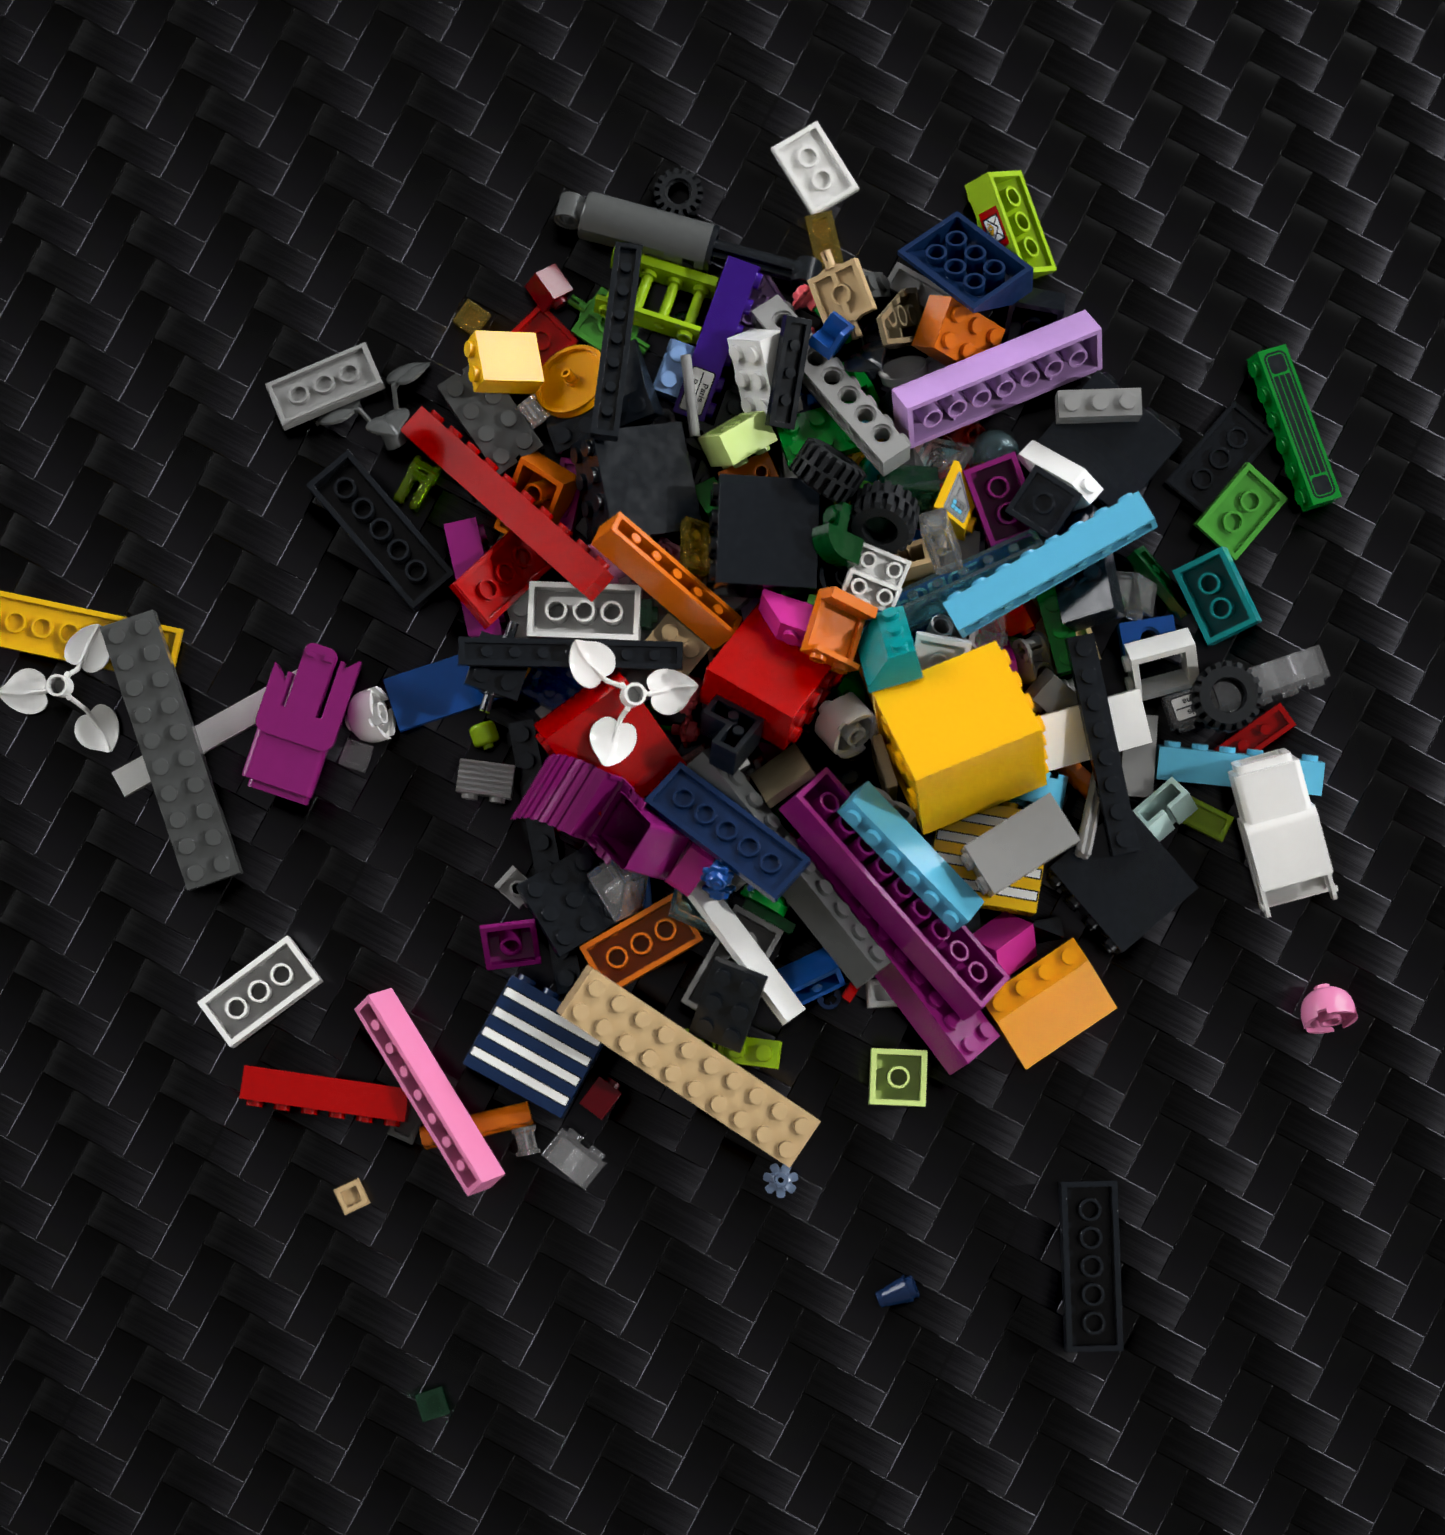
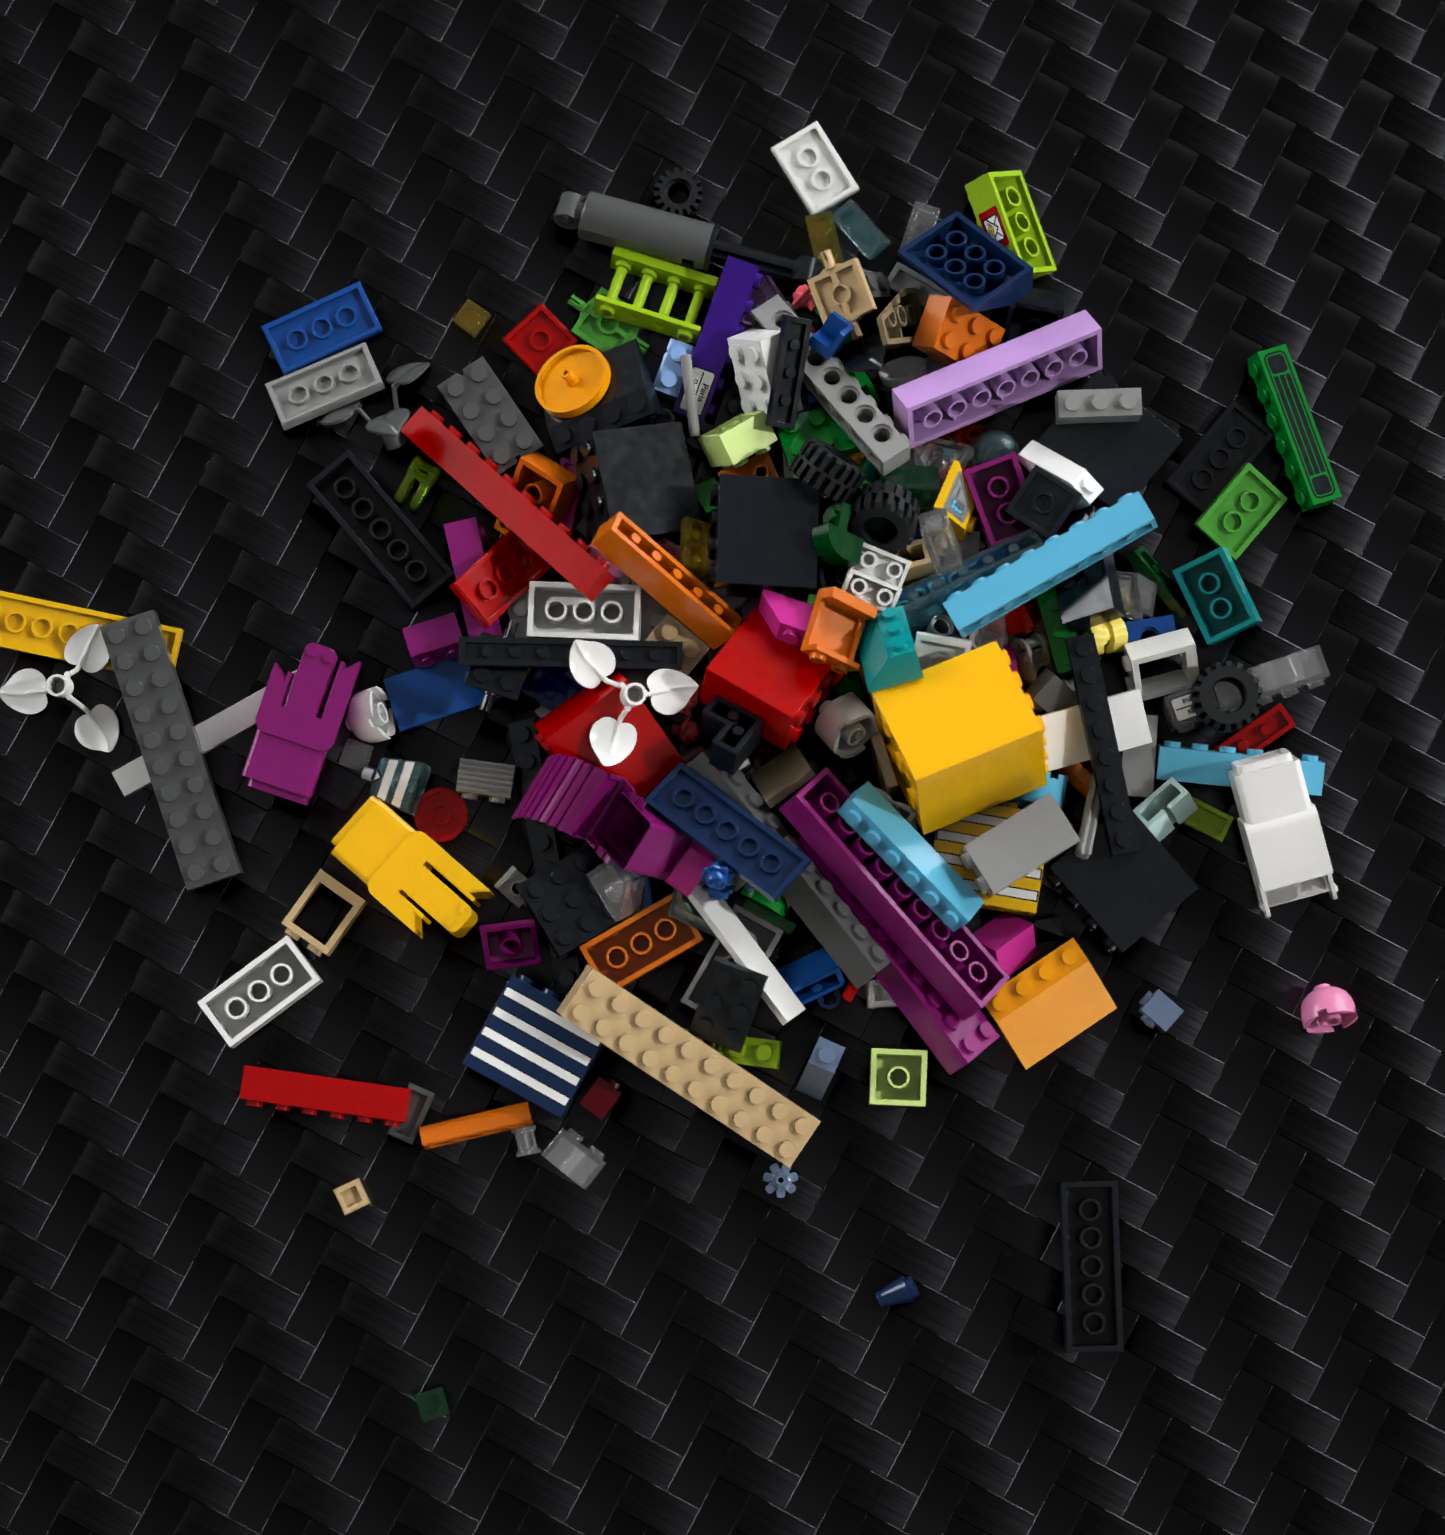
(322, 328): none -> blue tile
(341, 890): none -> tan window
(398, 783): none -> clear light blue torso
(399, 865): none -> yellow piece
(429, 1091): bright pink brick -> none
(433, 640): none -> magenta brick
(441, 814): none -> red tile
(484, 734): lime piece -> none
(504, 362): yellow brick -> none
(533, 411): clear bush -> none
(549, 288): dark red brick -> none
(616, 341): black plate -> none
(649, 614): clear green plate -> none
(820, 1068): none -> sand blue slope
(861, 229): none -> clear light blue brick
(921, 220): none -> clear plate
(1108, 636): none -> light yellow wheel
(1158, 1010): none -> sand blue brick

